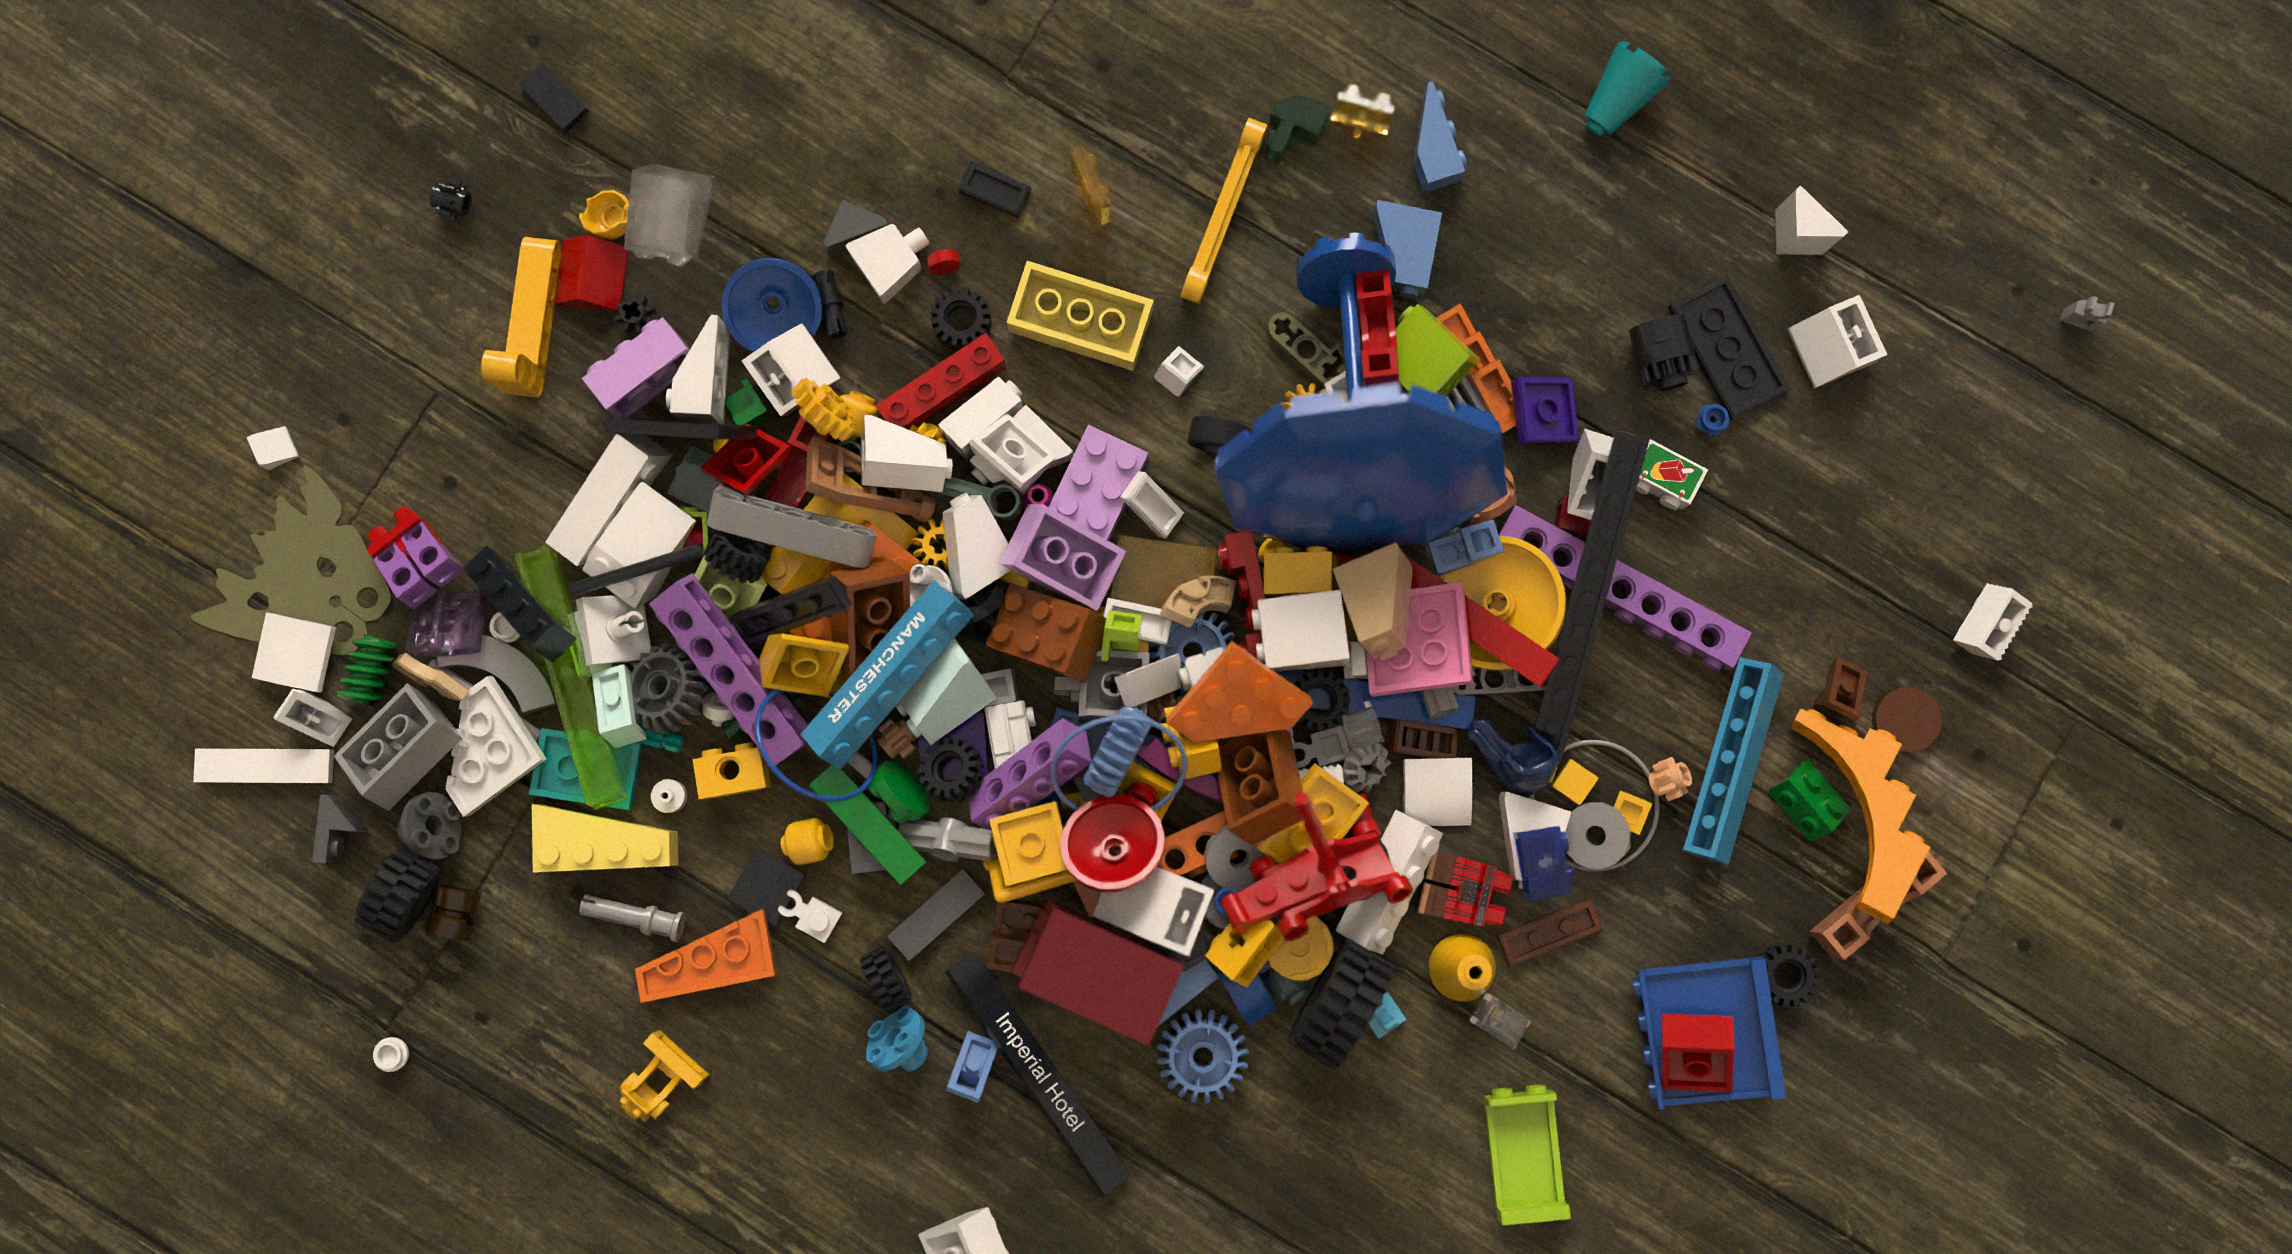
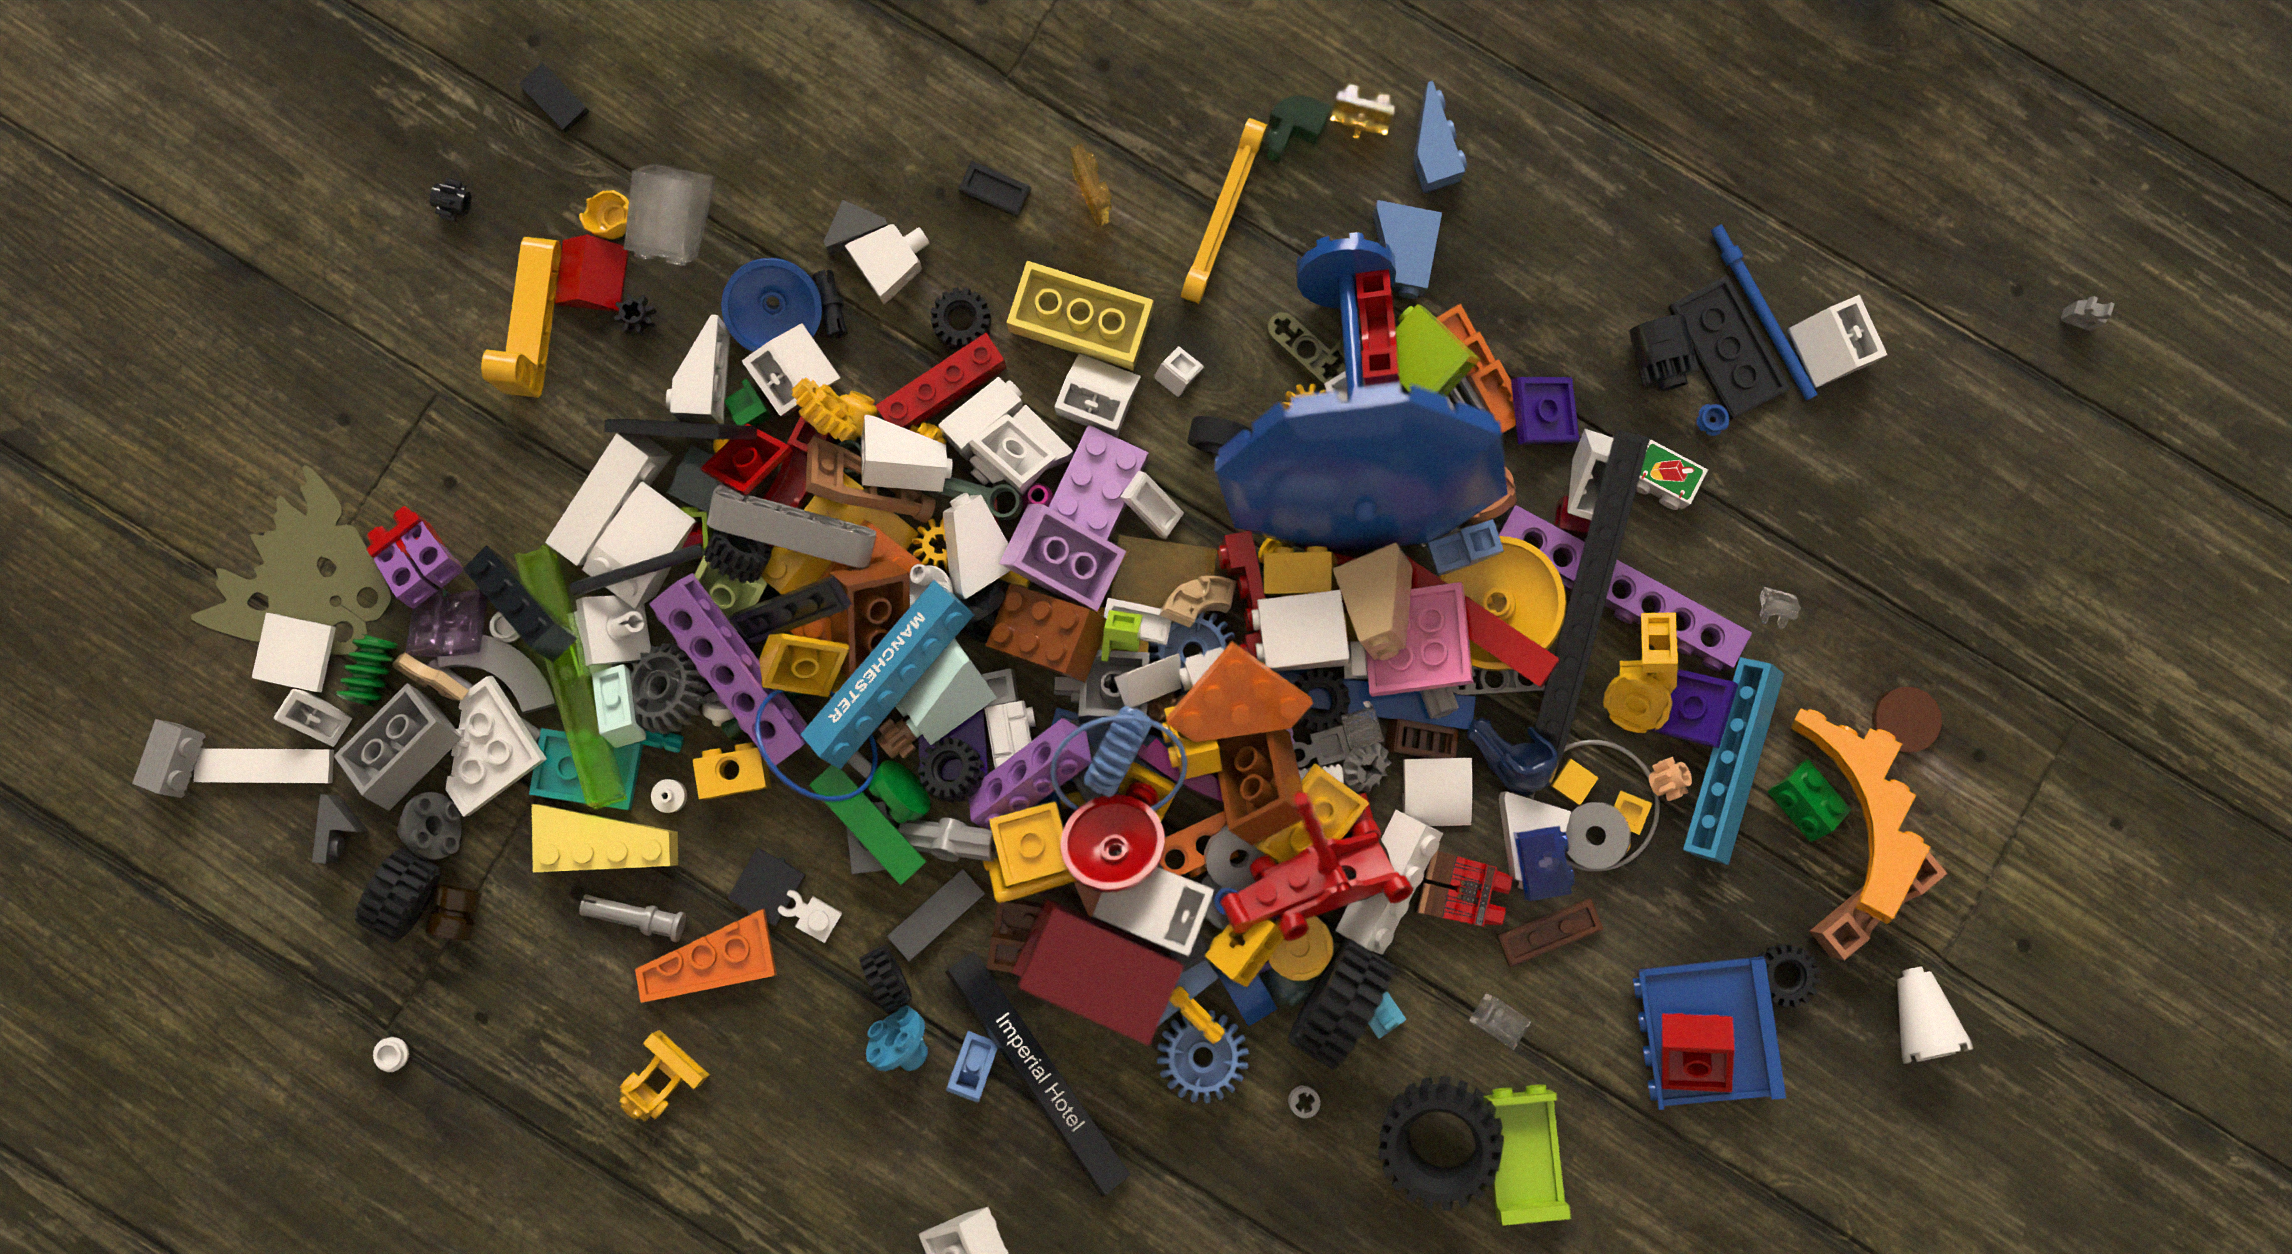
(169, 758): none -> light grey brick
(273, 447): white slope -> none
(637, 369): lavender brick -> none
(807, 841): yellow head -> none
(943, 261): red tile -> none
(1096, 394): none -> white slope
(1196, 1015): none -> yellow axle
(1294, 1099): none -> light grey bush
(1436, 1182): none -> black tyre
(1451, 964): yellow cone -> none
(1624, 89): teal cone -> none
(1637, 702): none -> yellow tile
(1661, 663): none -> yellow tile
(1699, 708): none -> dark purple tile
(1733, 256): none -> blue bar
(1780, 604): none -> clear tile
(1805, 226): white slope -> none
(1843, 690): reddish brown slope -> none
(1927, 1019): none -> white cone
(1992, 622): white brick -> none

